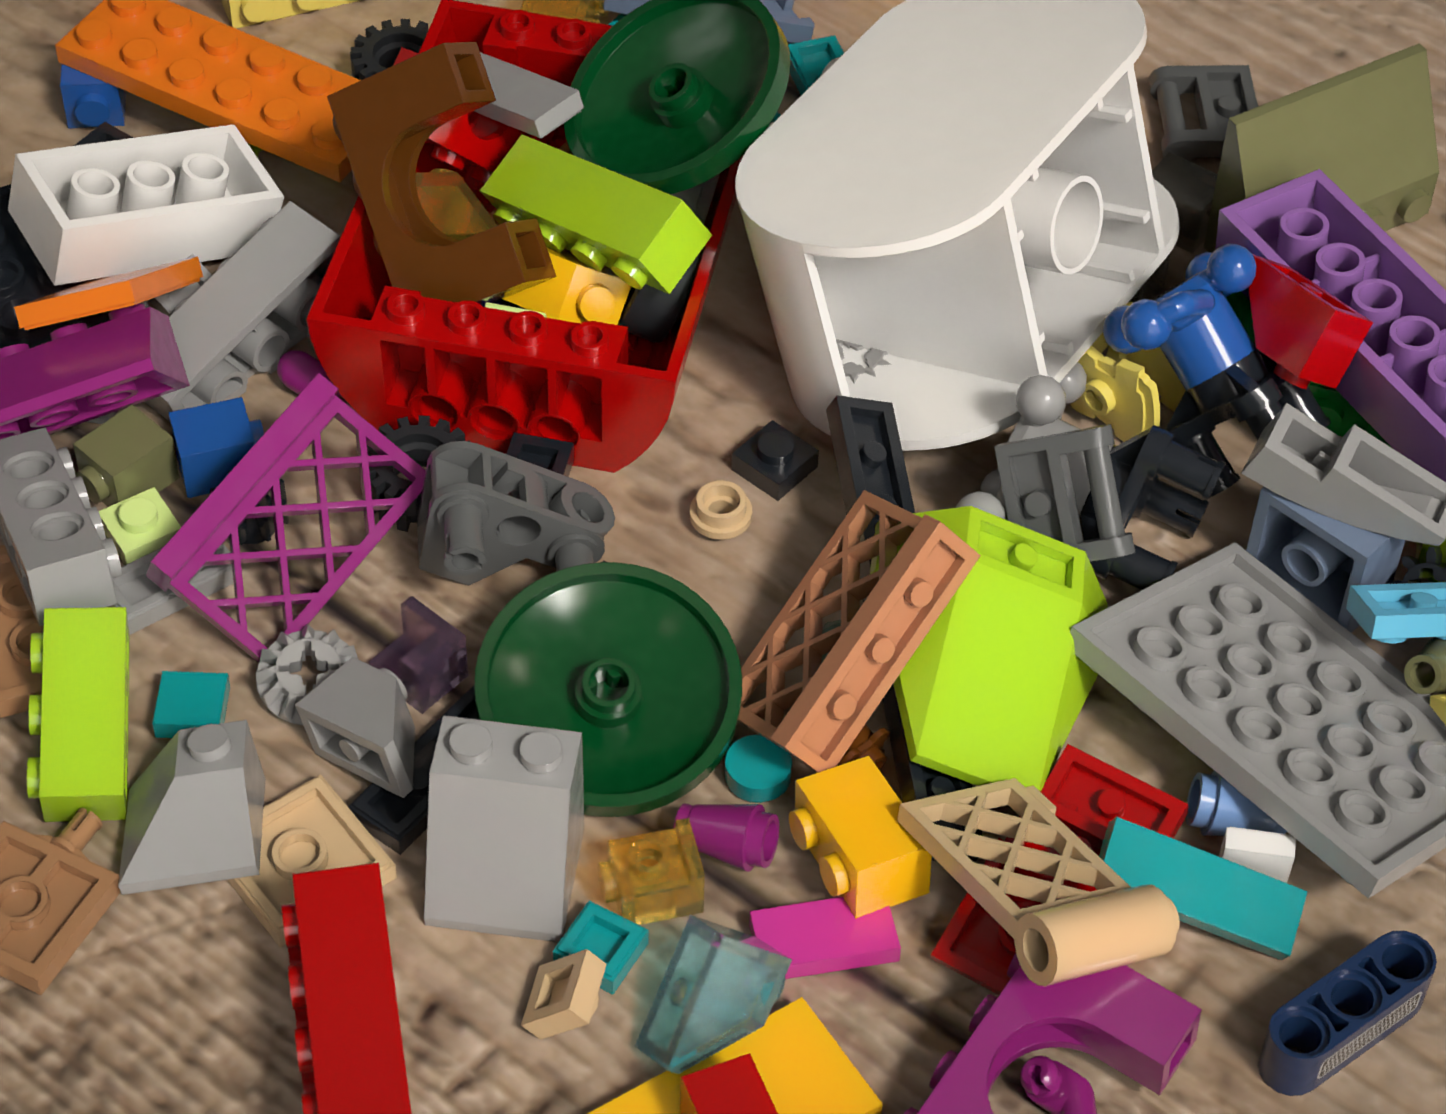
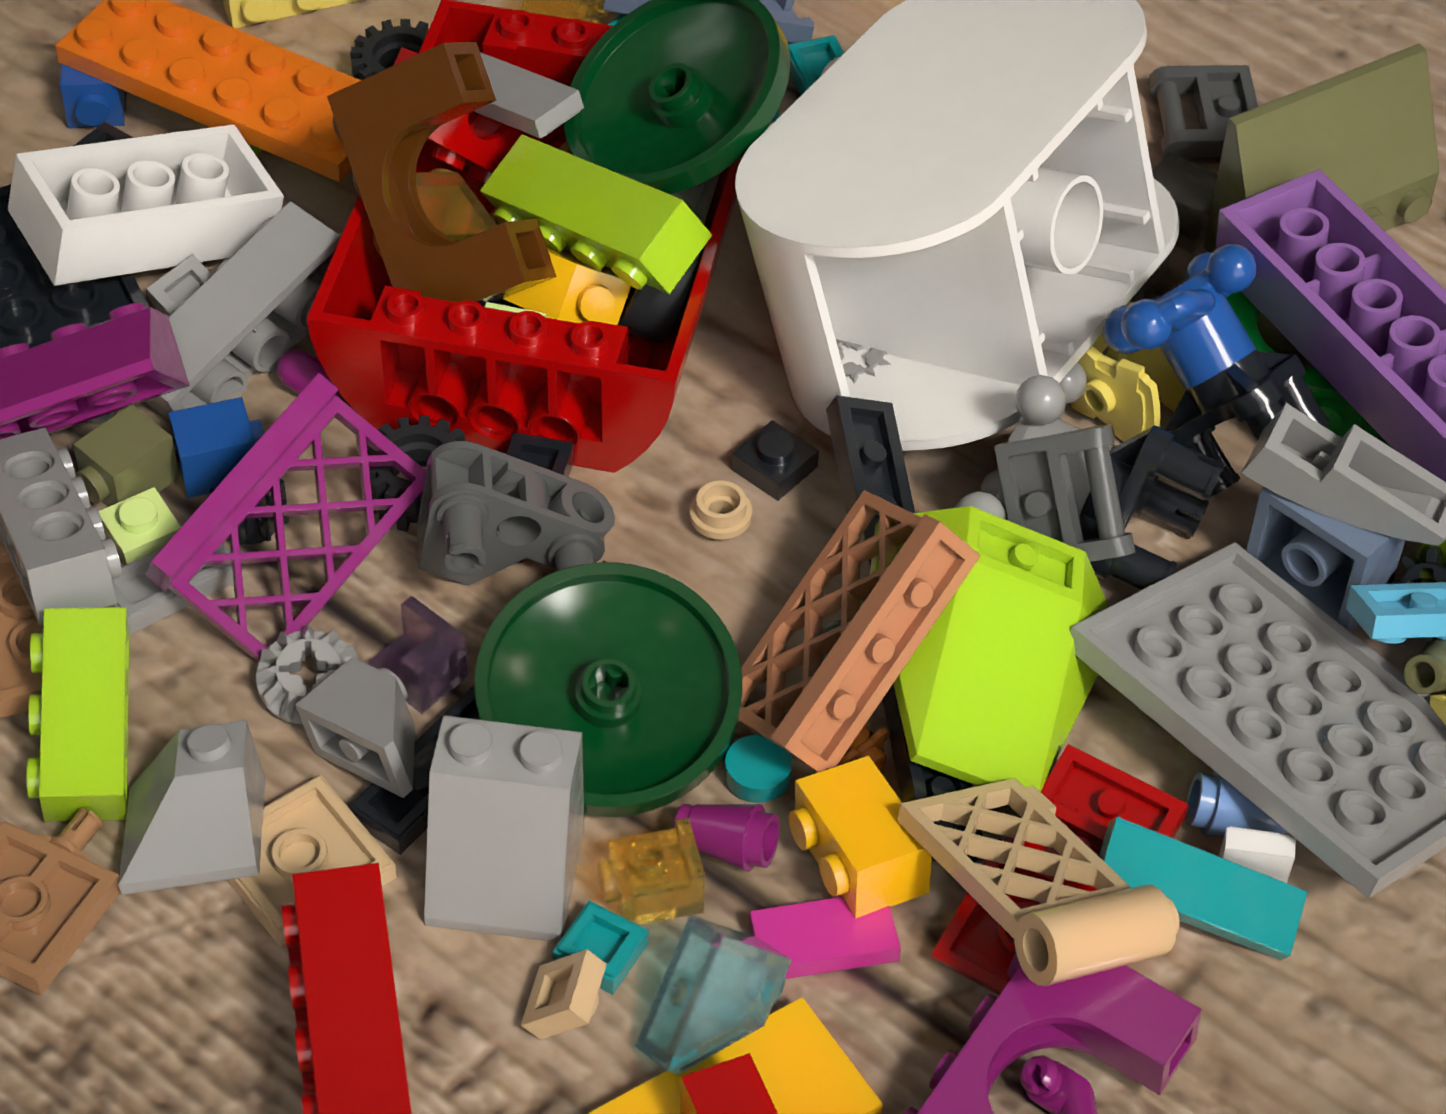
(108, 293): orange tile -> none
(190, 701): teal tile -> none
(1303, 326): red slope -> none
(1334, 1038): dark blue beam -> none

